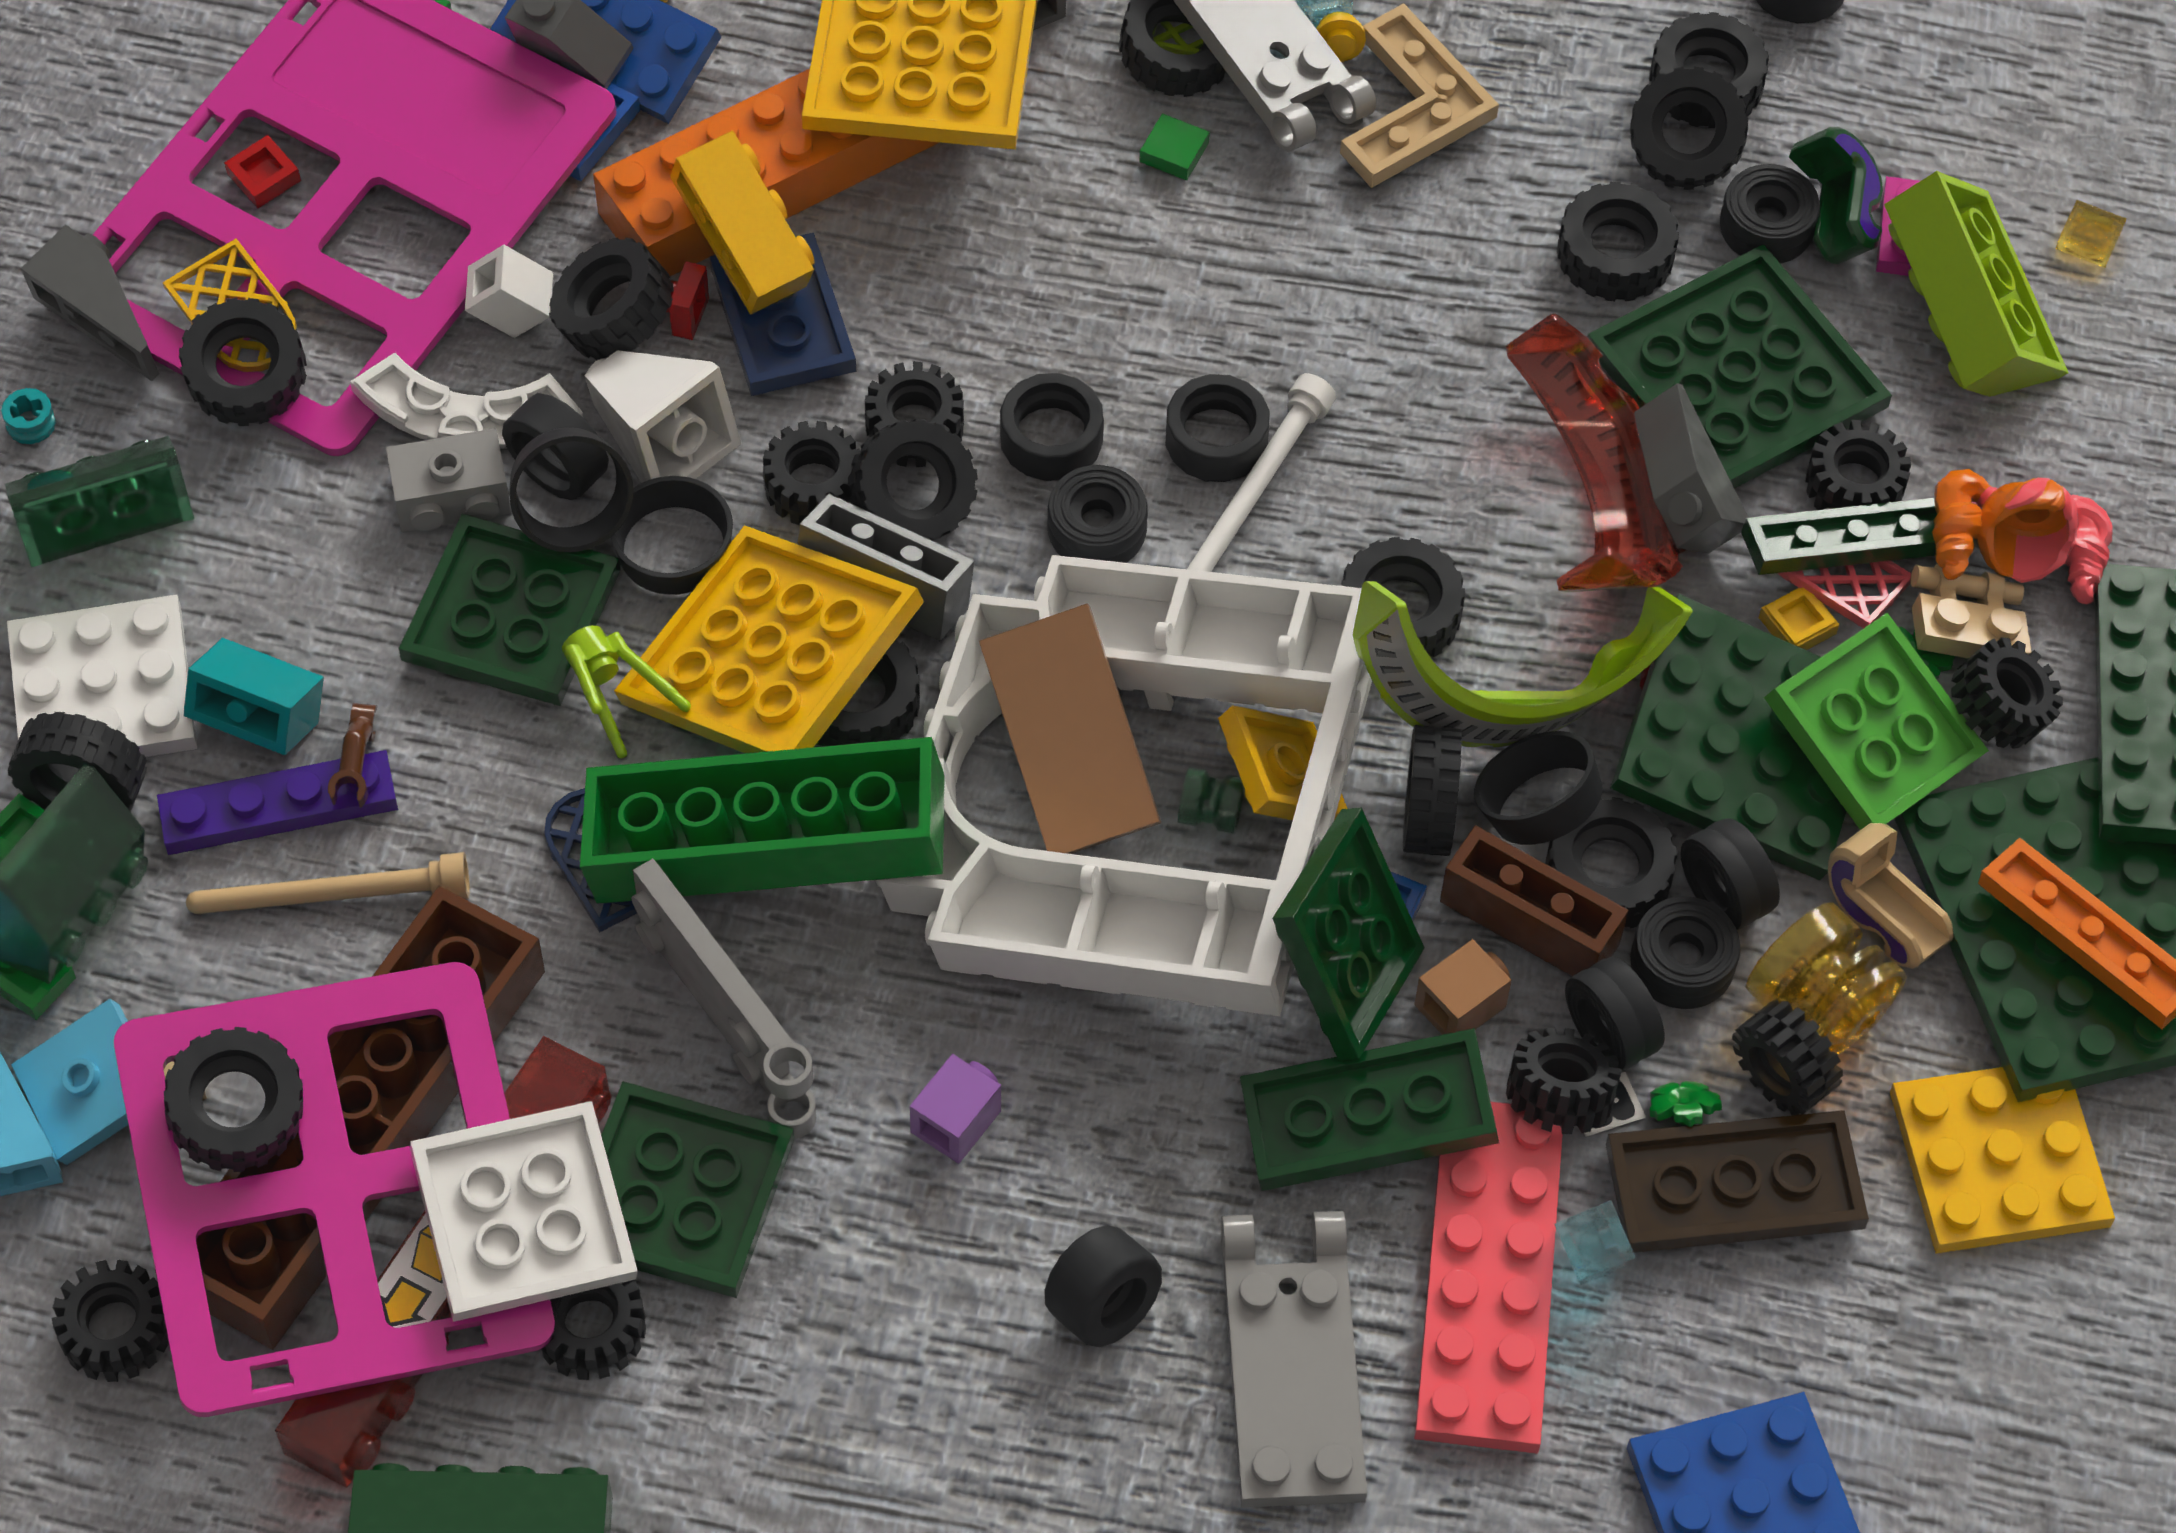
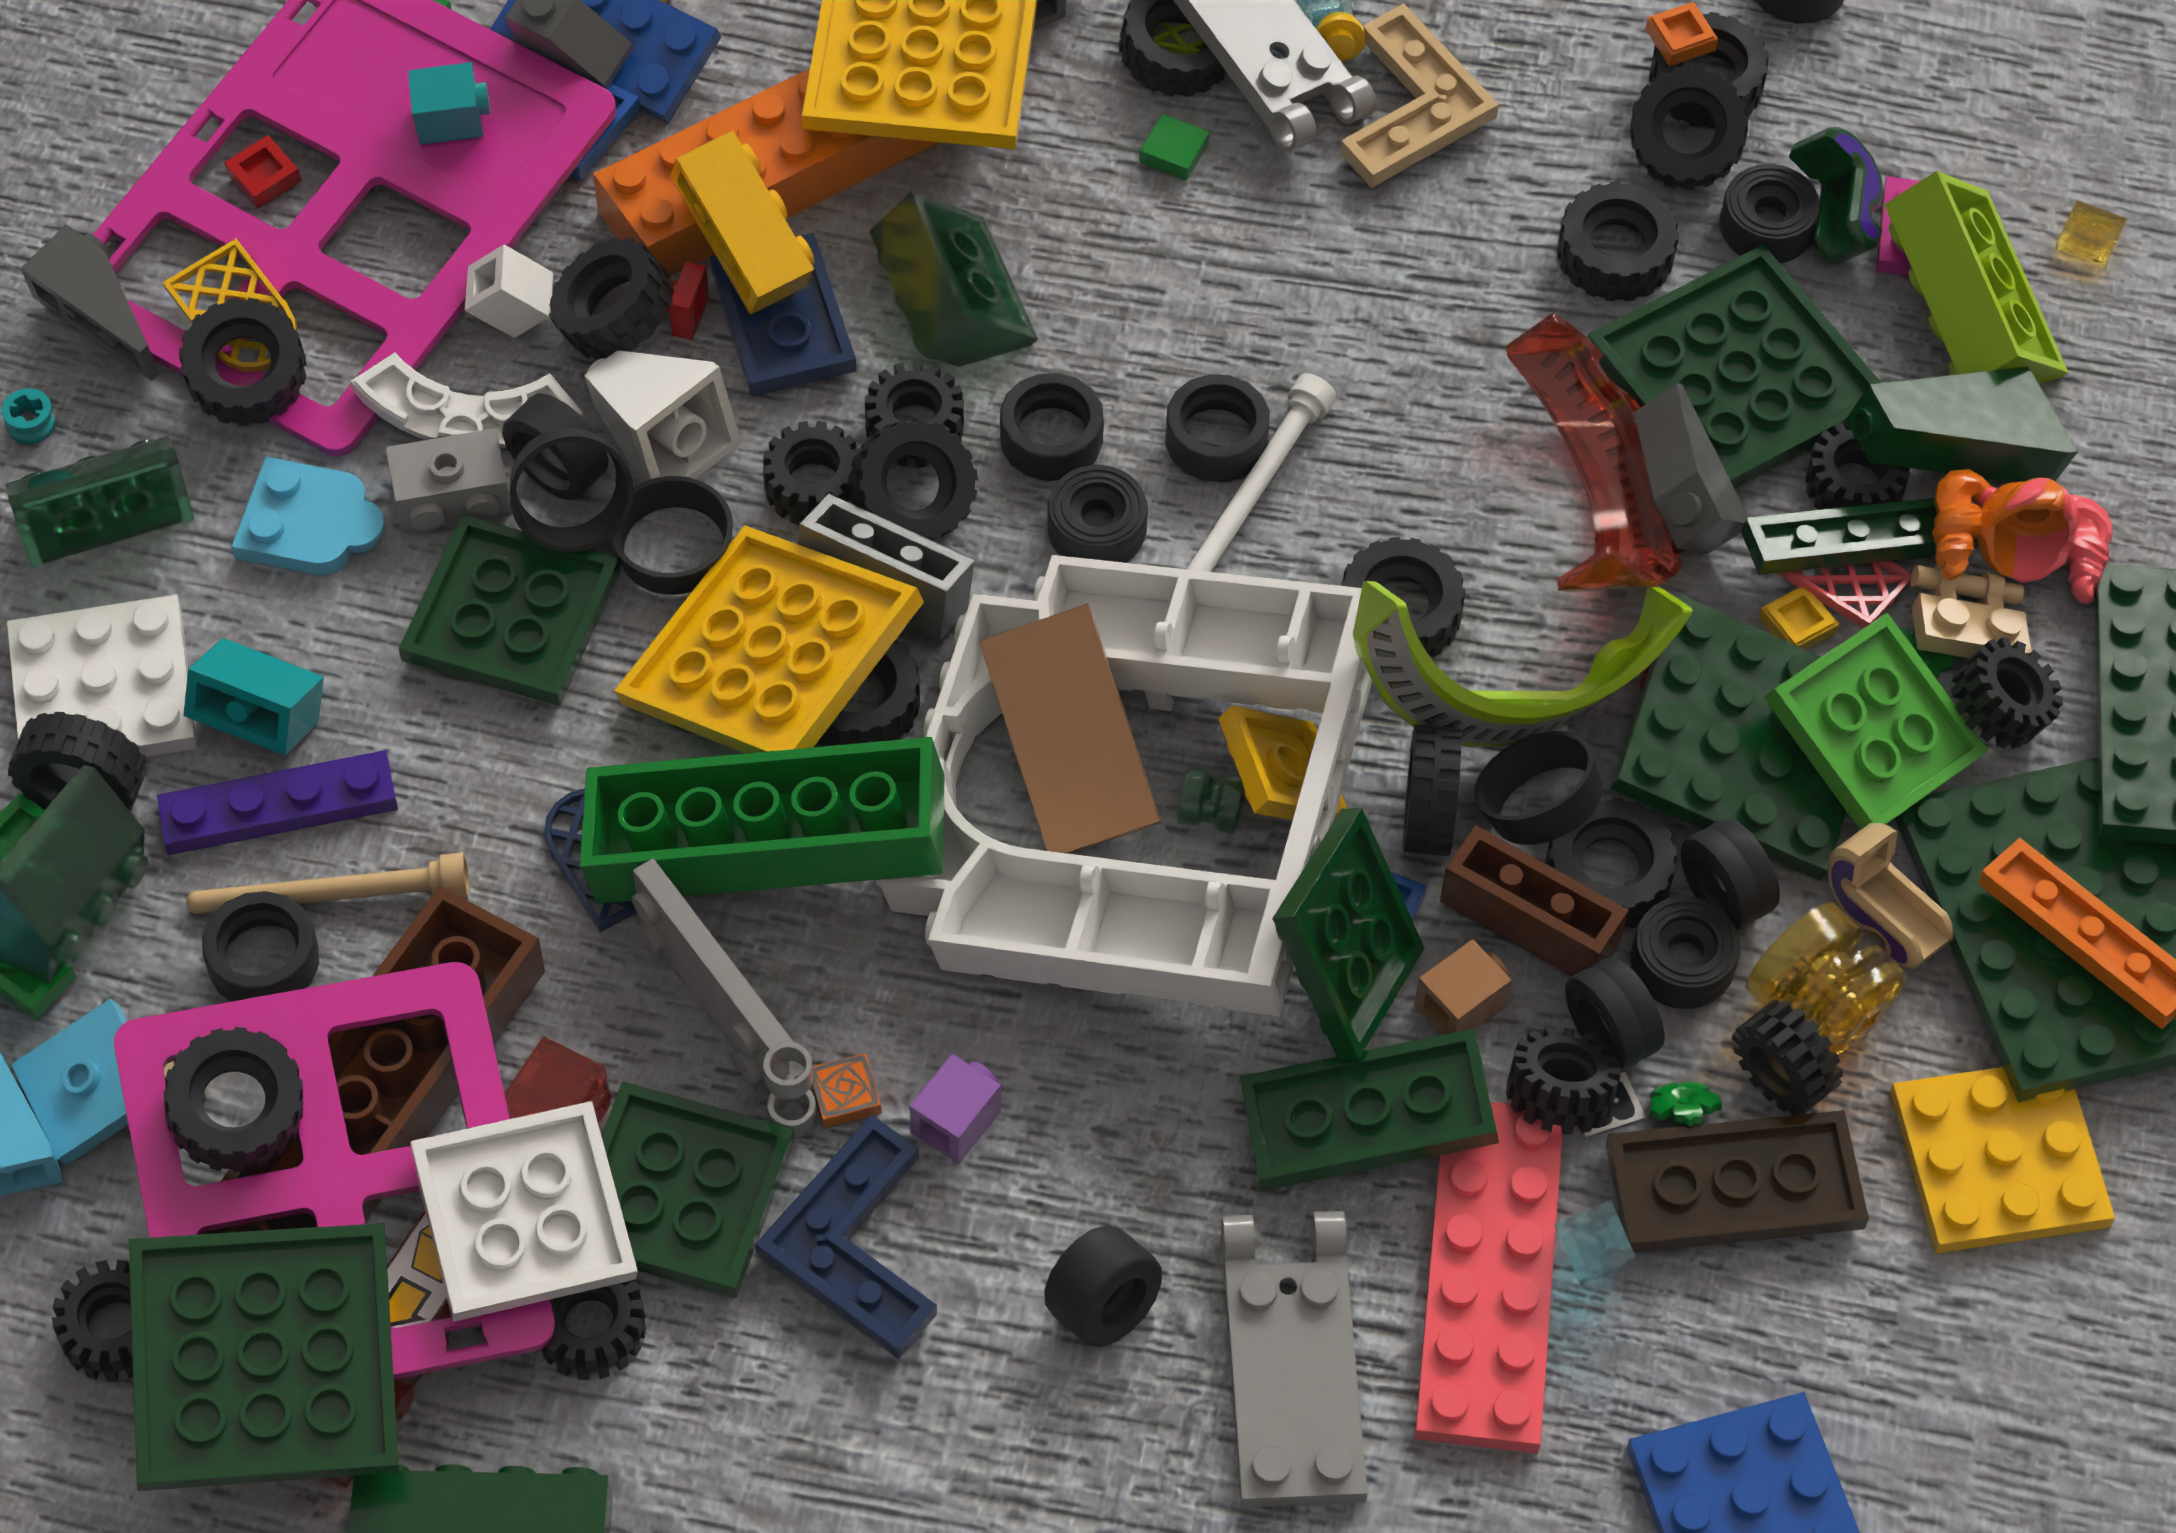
(253, 911): none -> black tyre
(262, 1356): none -> dark green plate
(306, 519): none -> medium azure plate
(353, 752): reddish brown arm -> none
(448, 103): none -> teal brick
(594, 662): lime plant -> none
(814, 1249): none -> dark blue plate
(845, 1091): none -> tile
(950, 282): none -> clear green slope
(1681, 33): none -> orange tile
(1971, 421): none -> slope

